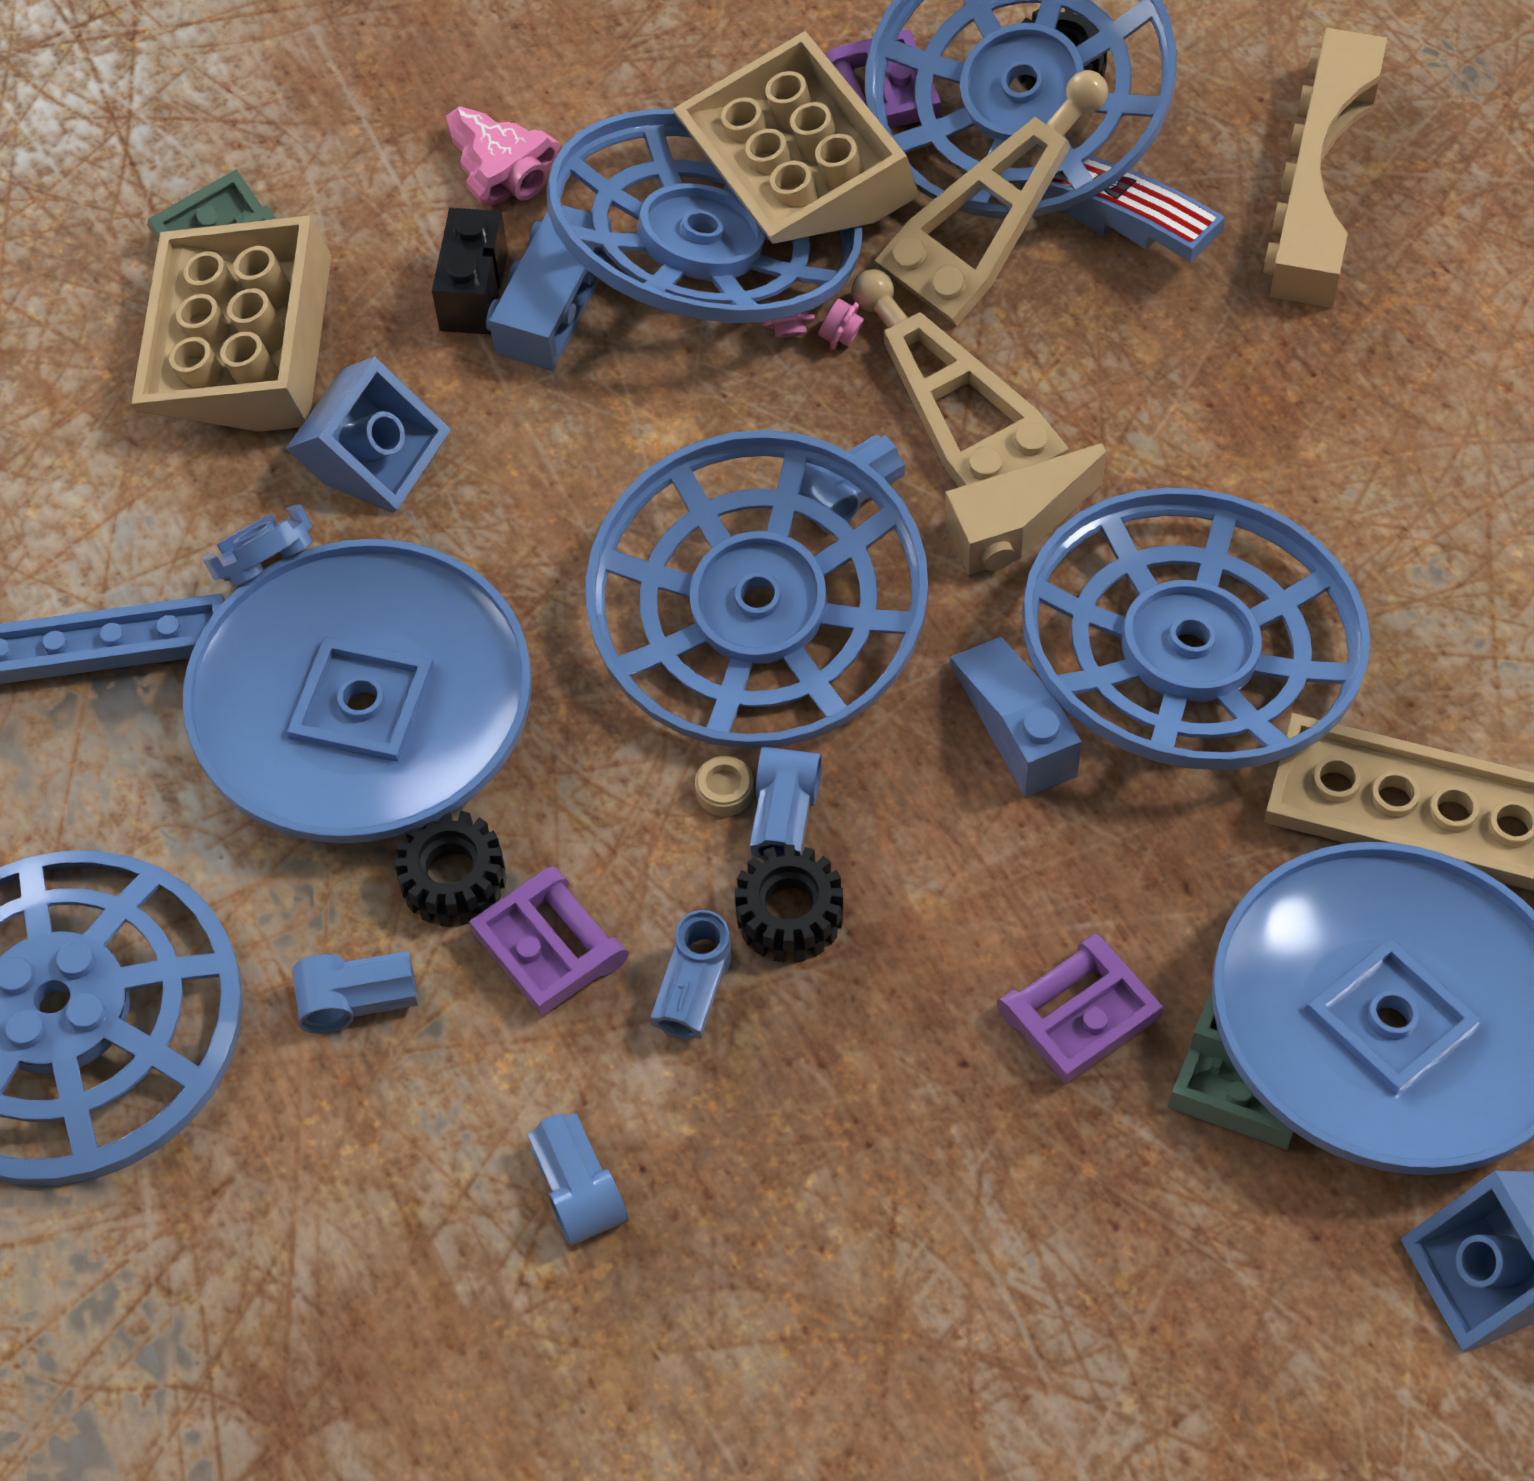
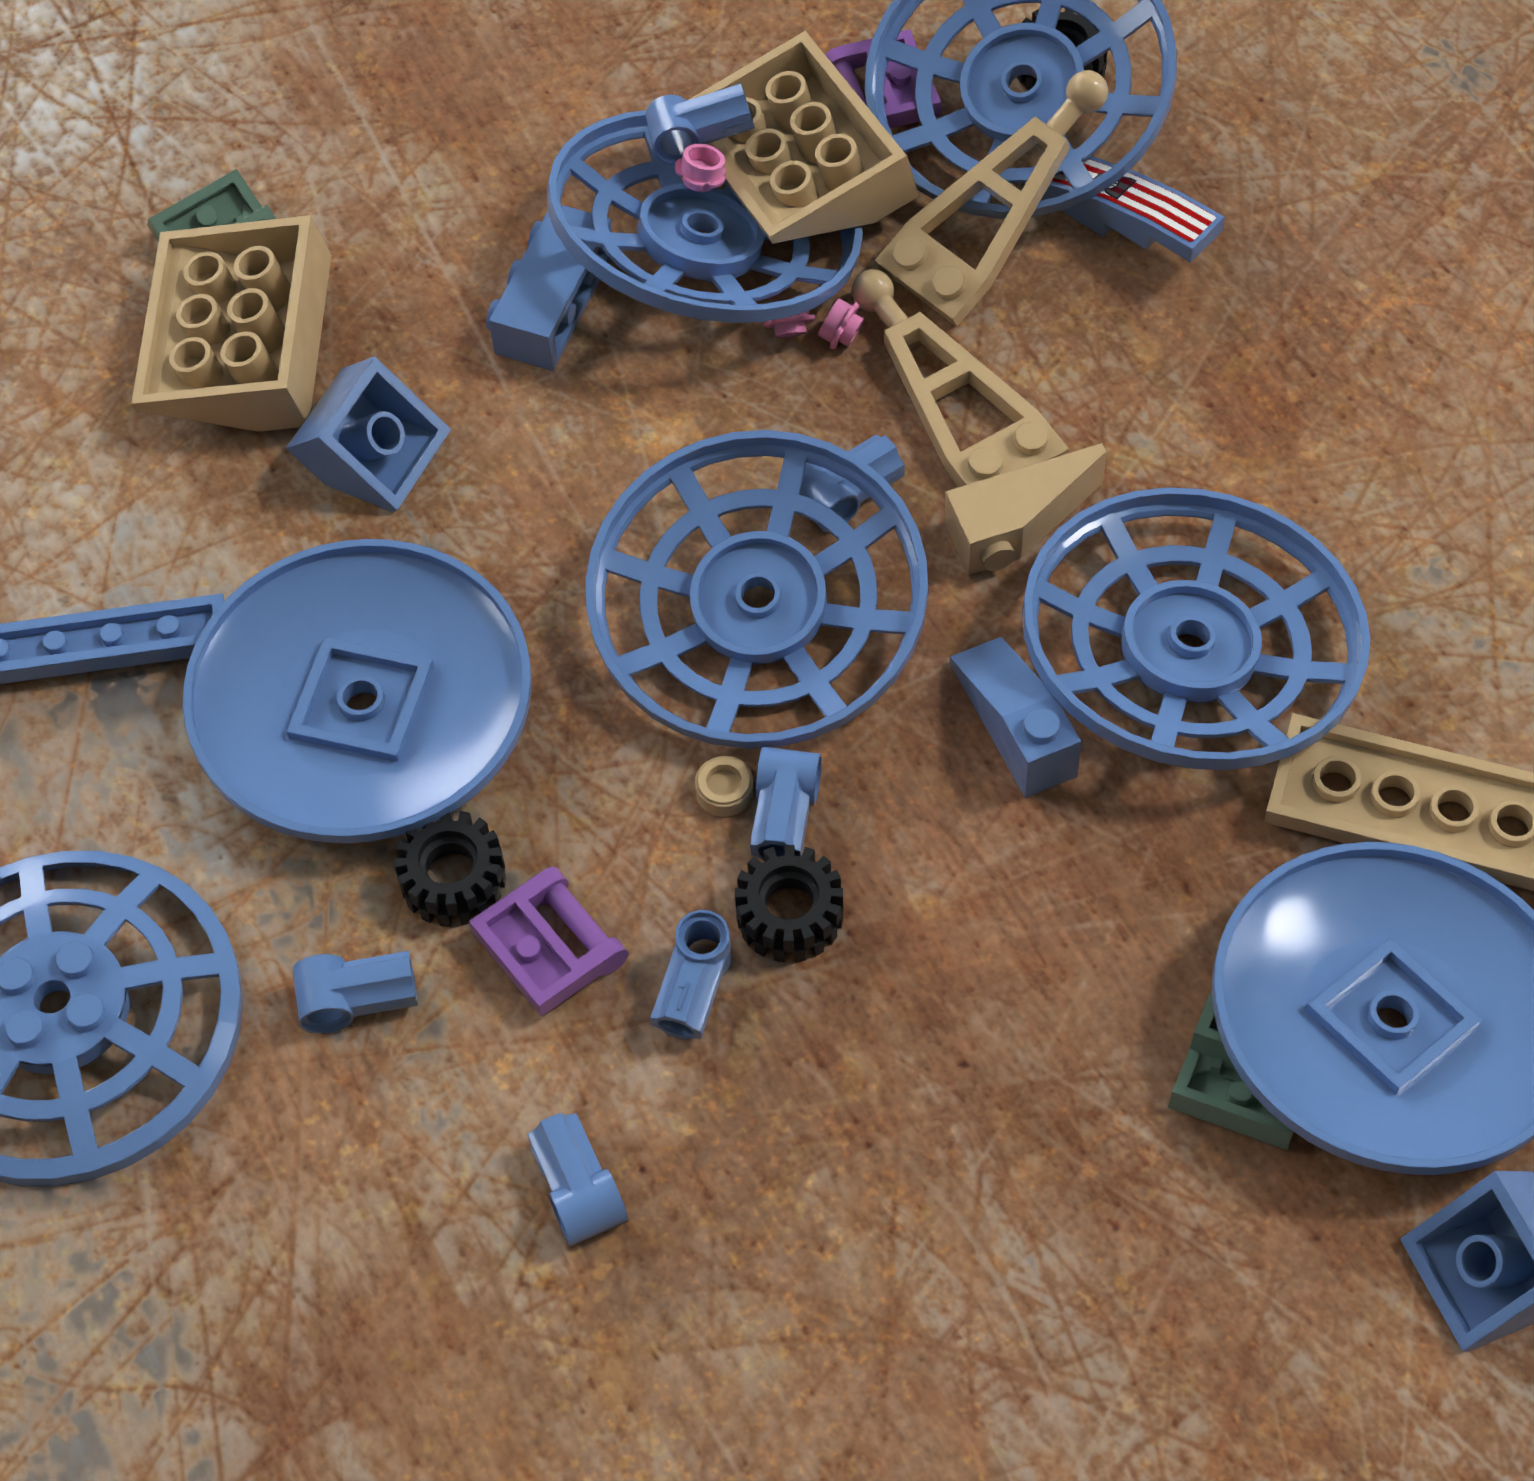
(258, 542): medium blue plate -> none
(469, 269): black piece -> none
(501, 156): bright pink rock -> none
(701, 120): none -> medium blue piece
(701, 167): none -> bright pink plate
(1089, 1023): medium lavender plate -> none
(1312, 238): tan arch -> none

